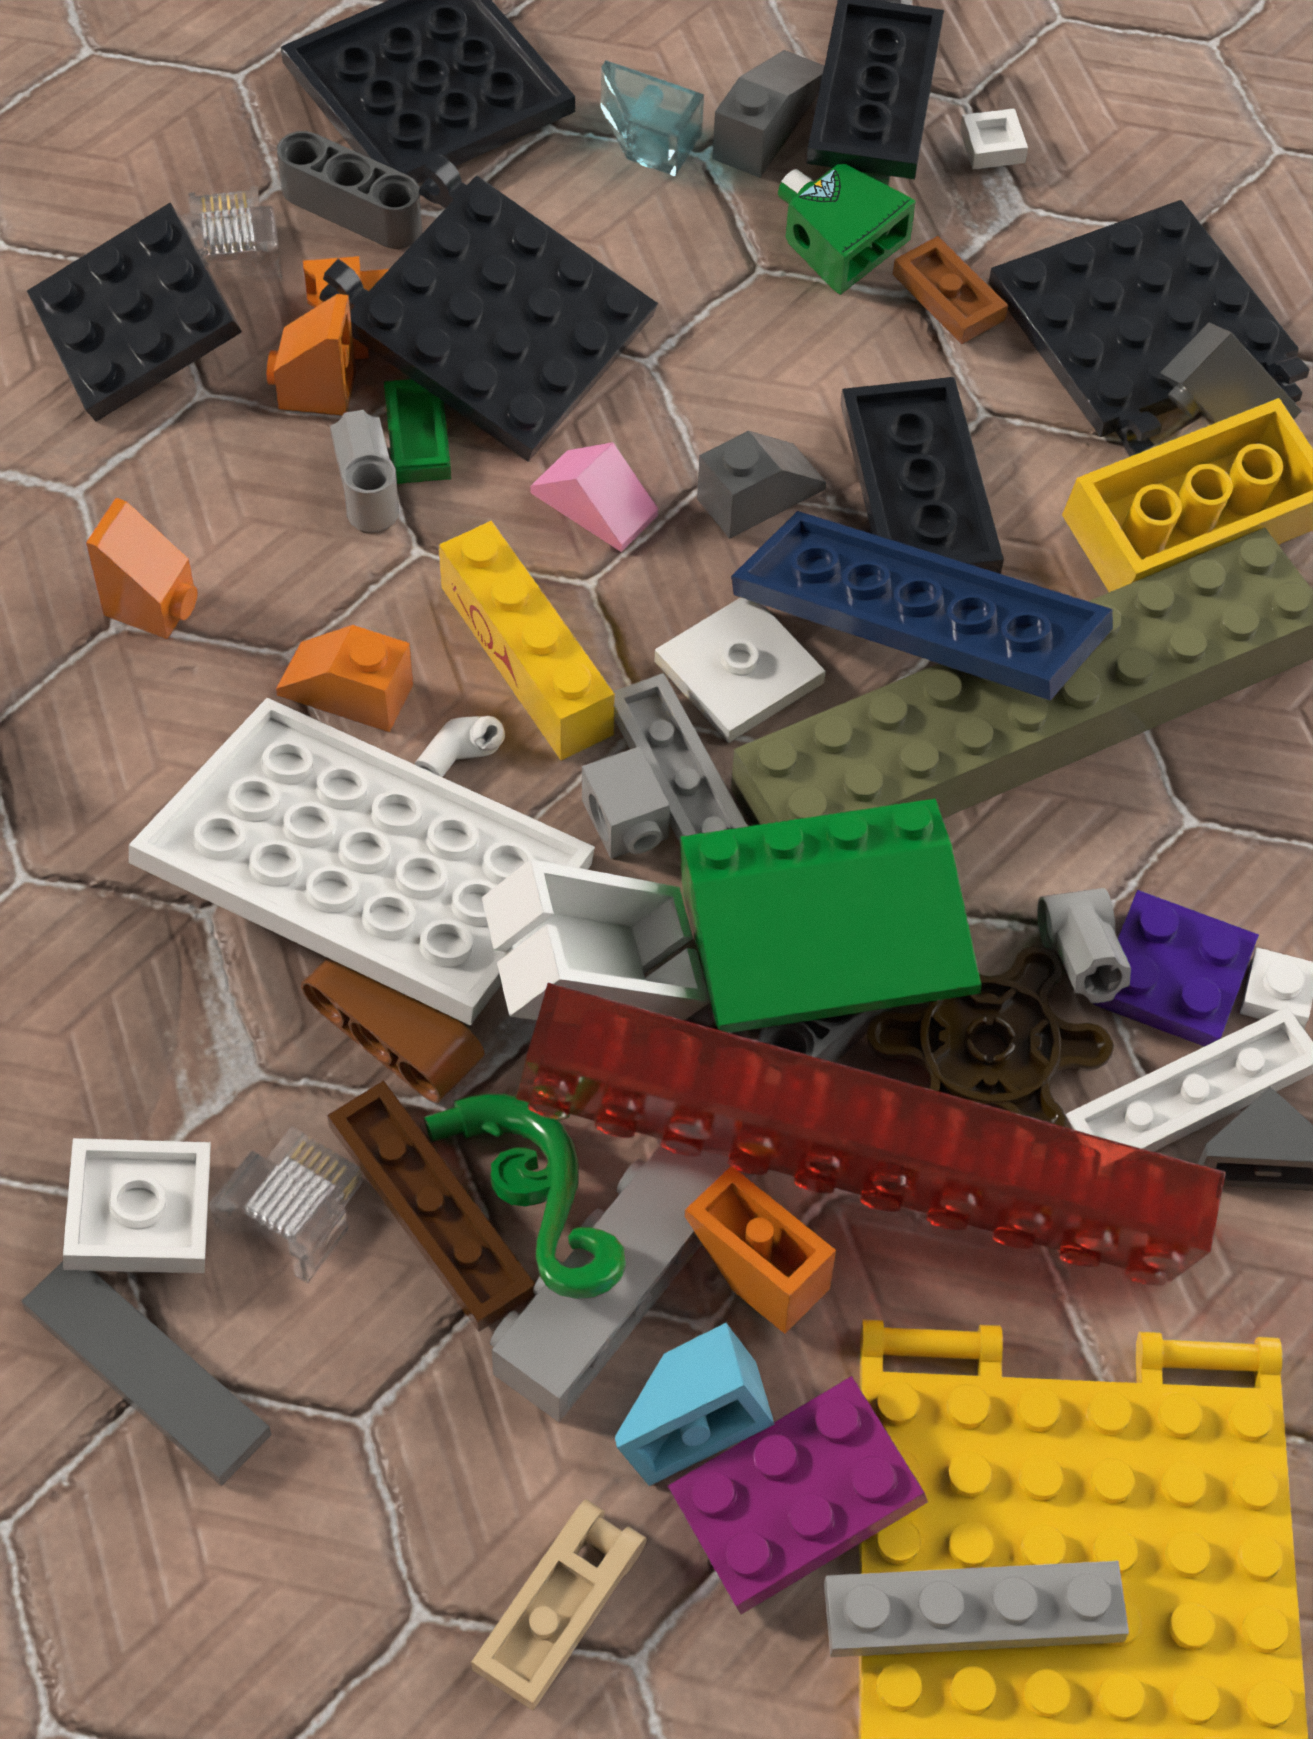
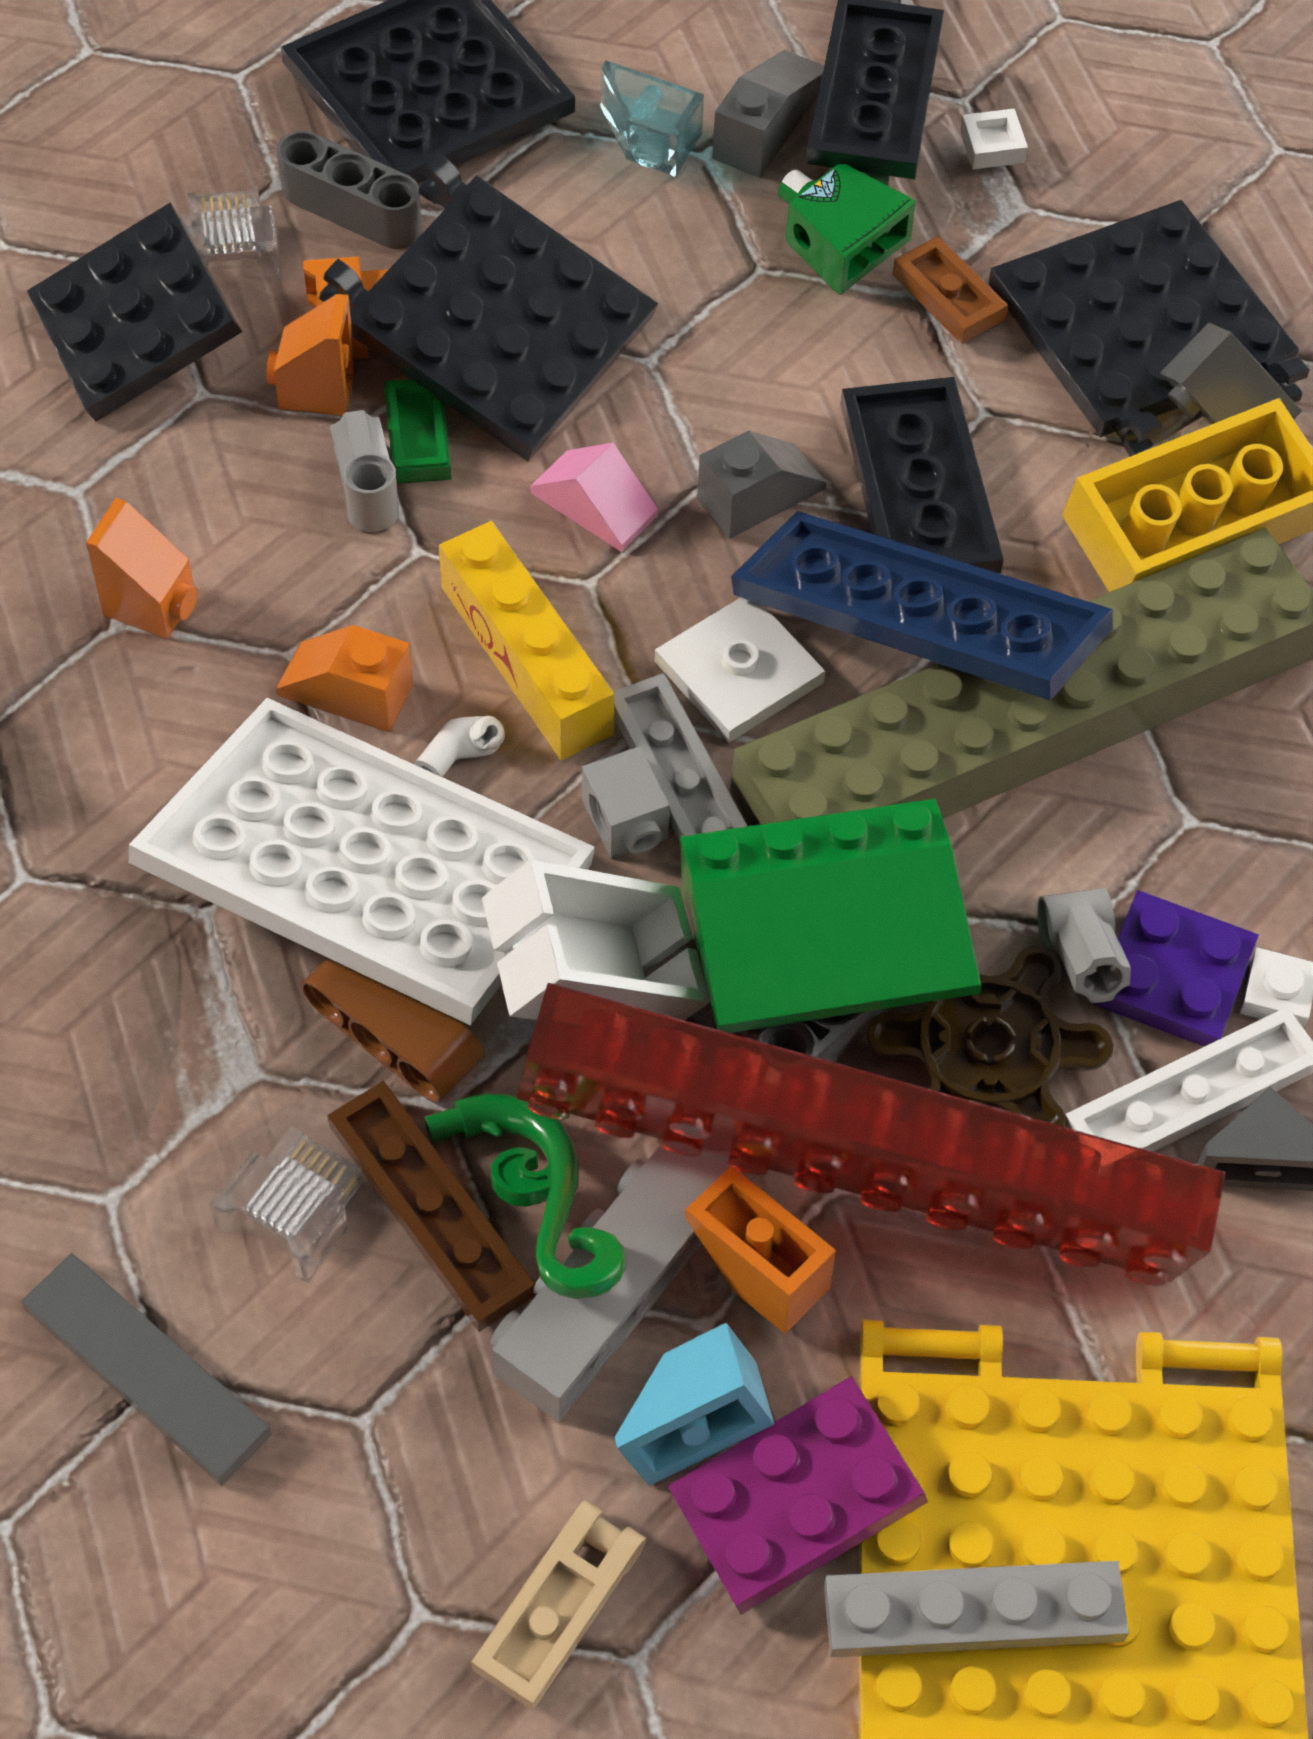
(137, 1206): white plate -> none

